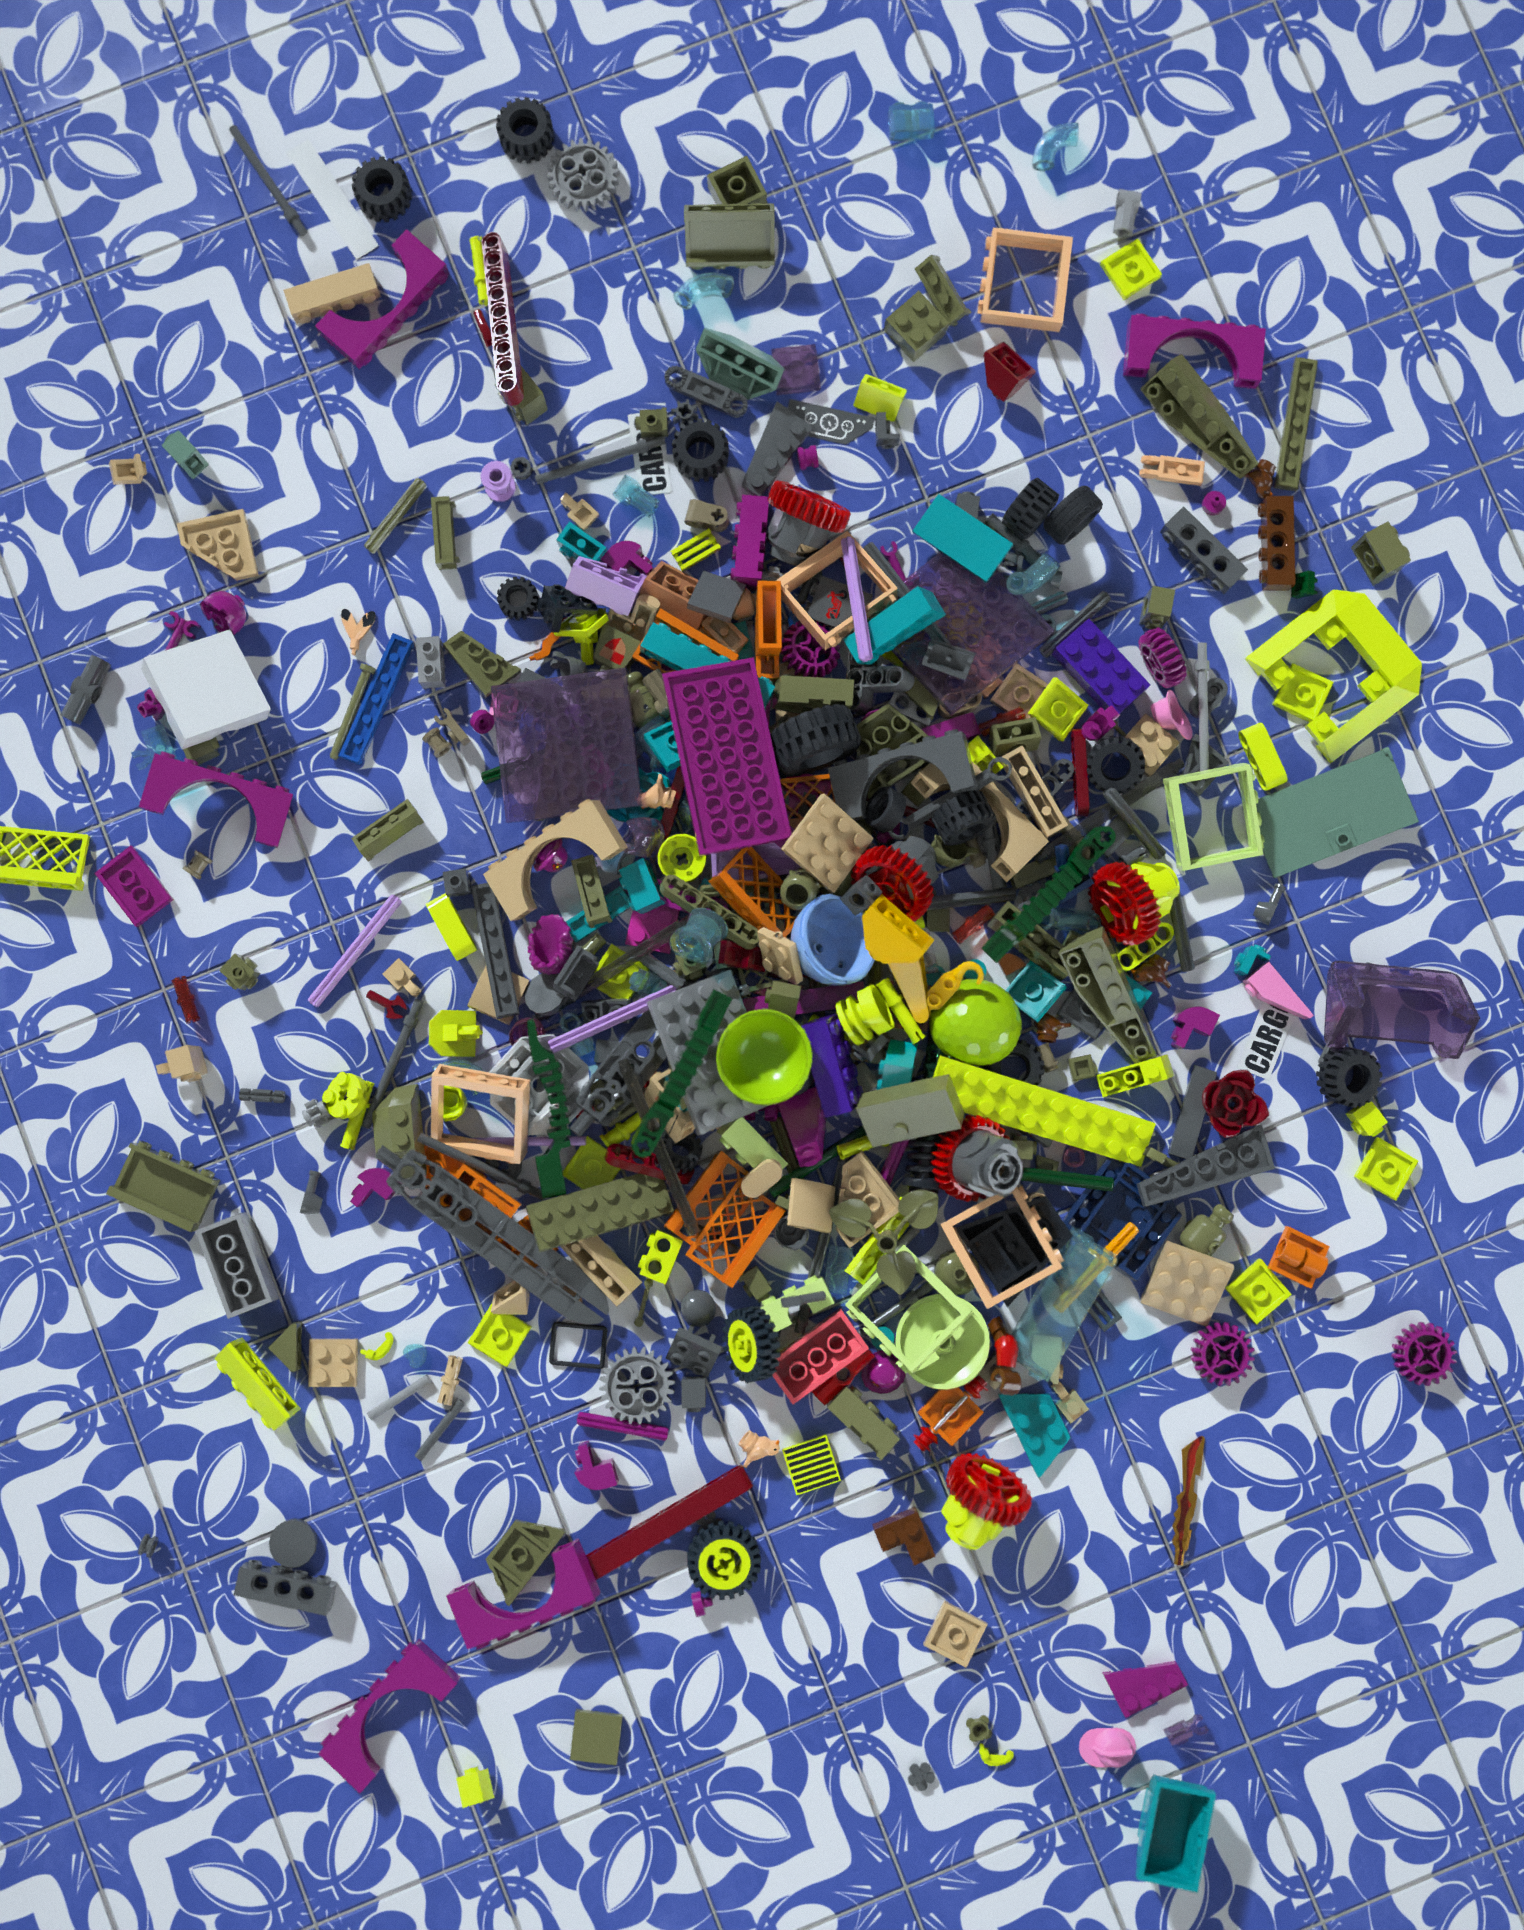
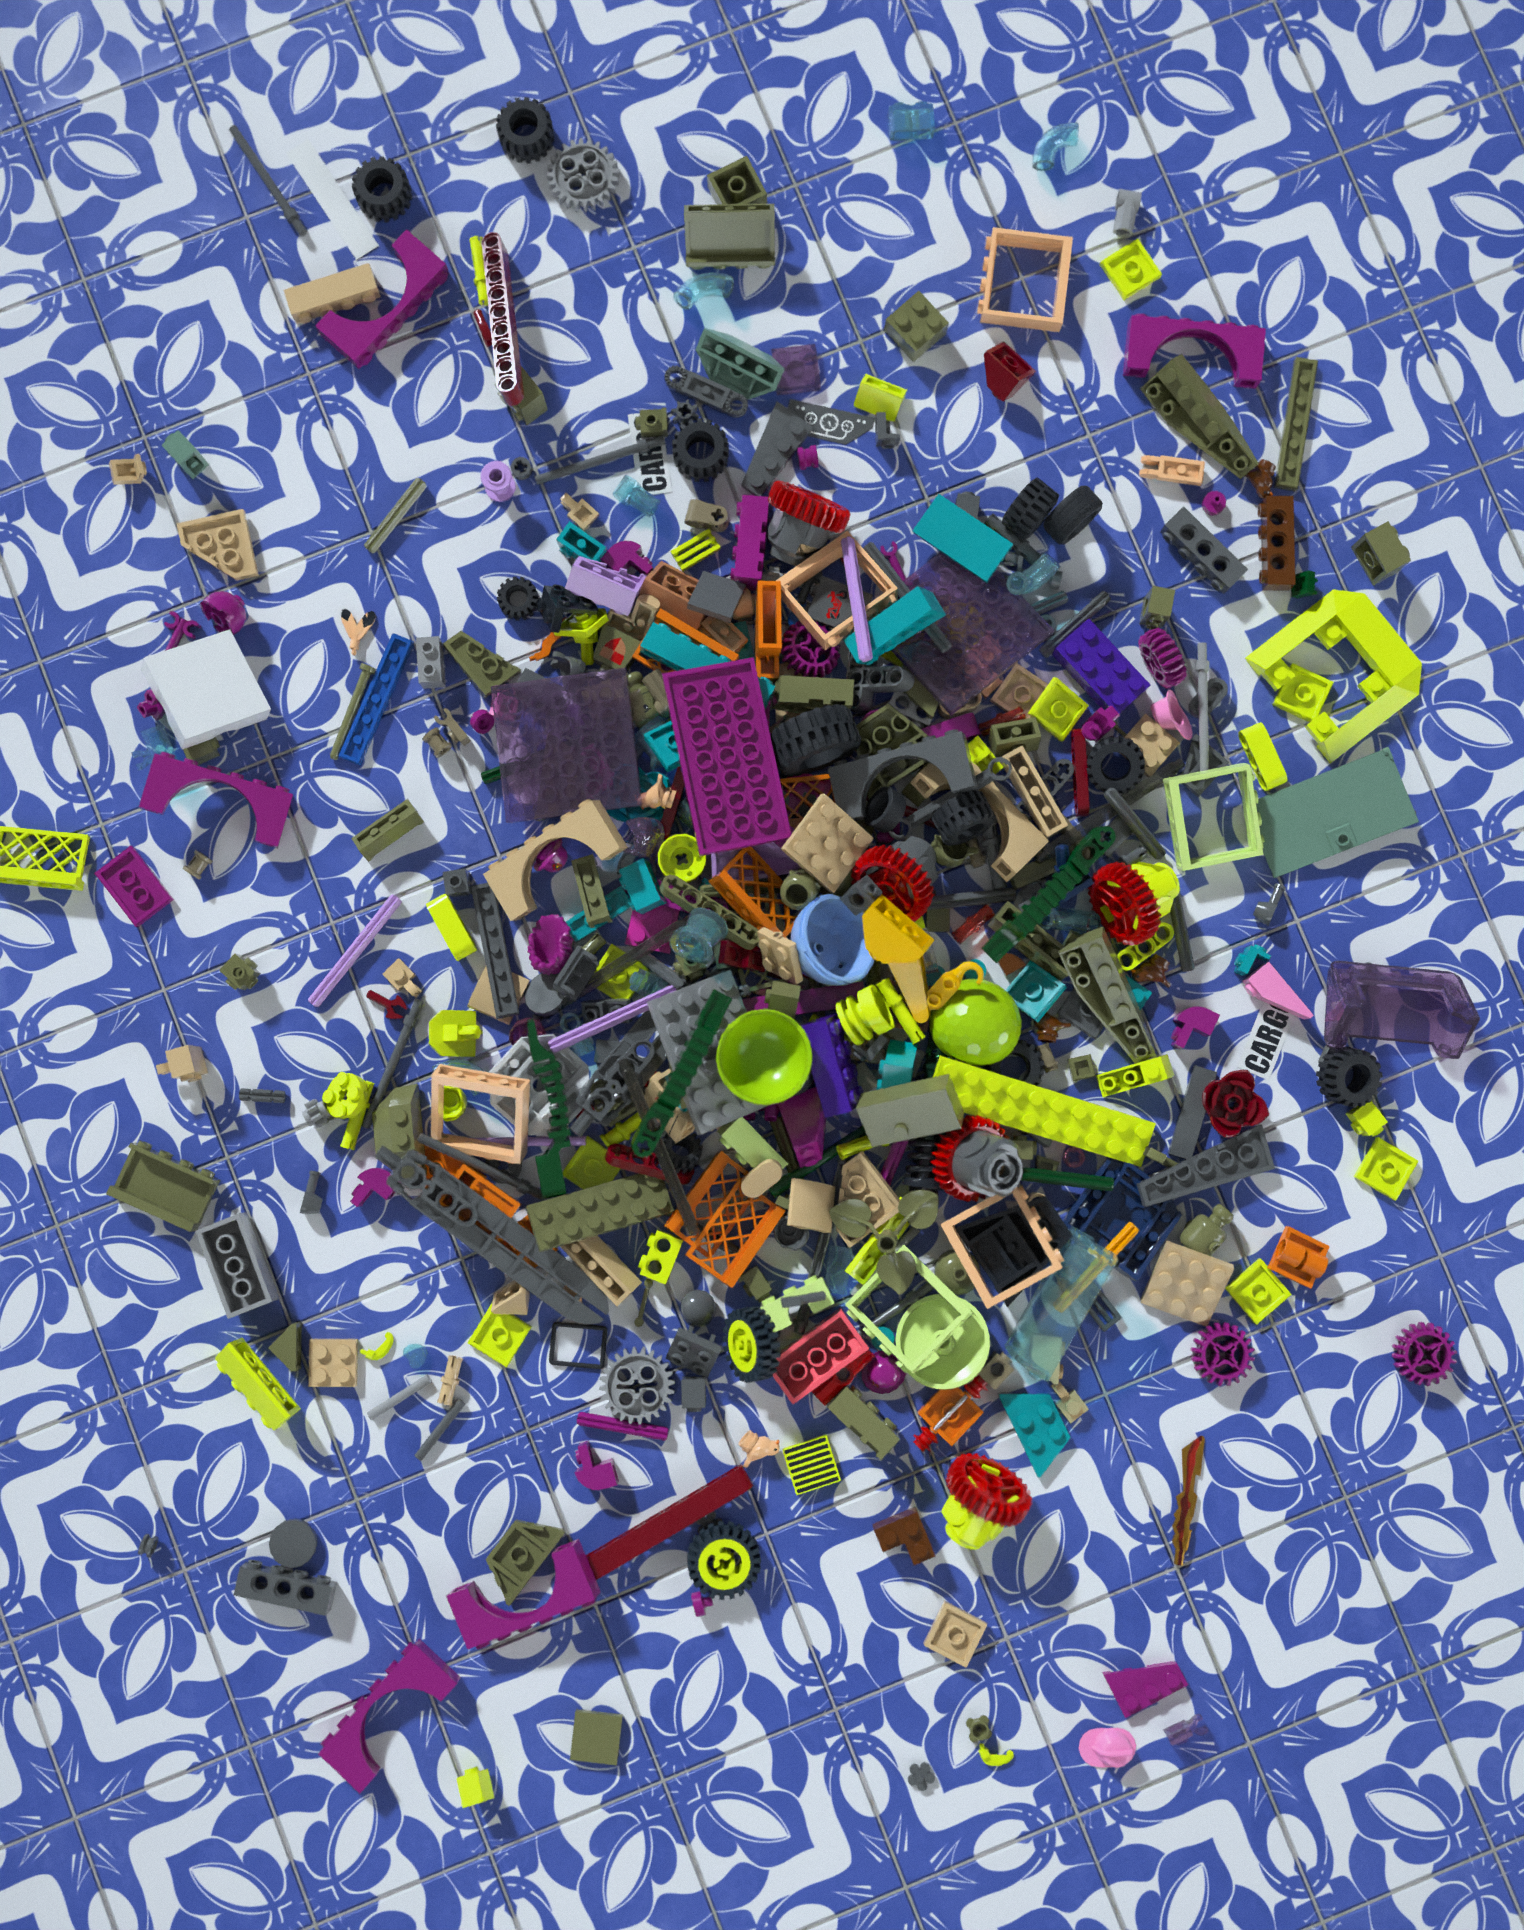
(85, 689): dark grey piece -> none
(185, 999): clear red pin -> none
(444, 533): olive container -> none
(941, 290): olive container -> none
(948, 658): dark grey hinge -> none
(1007, 1354): piece -> none
(1174, 1832): teal container -> none

